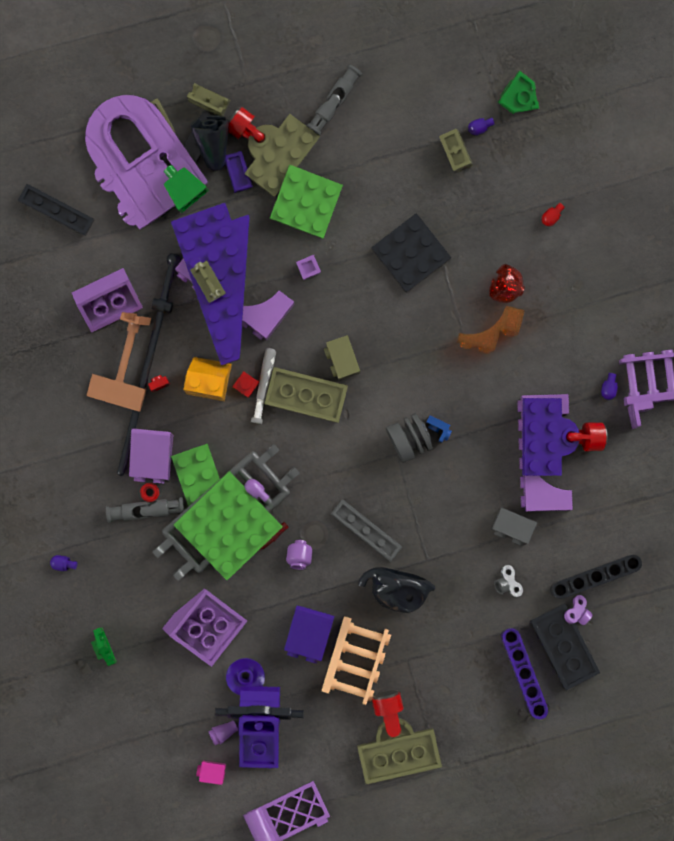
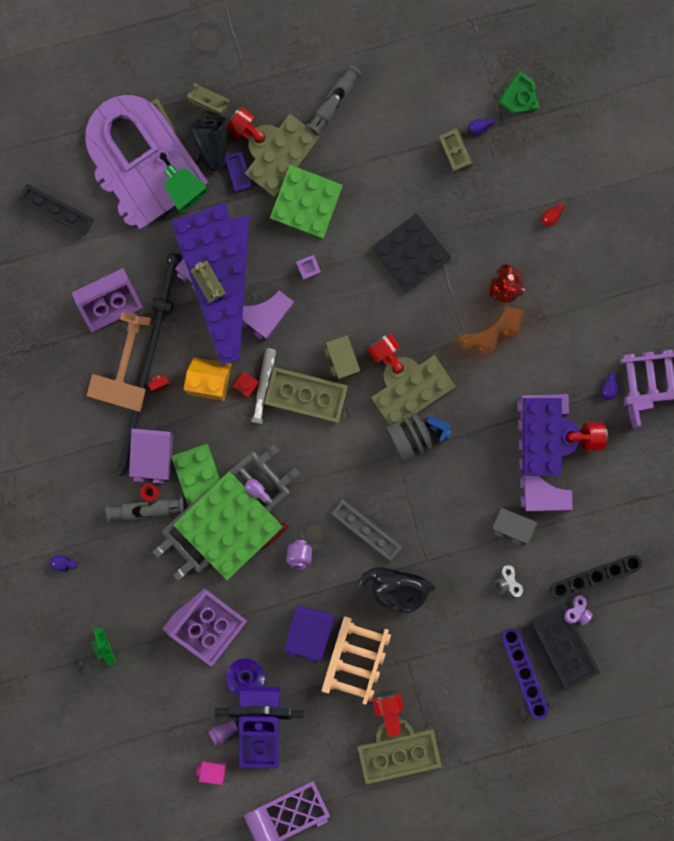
(407, 384): none -> olive plate

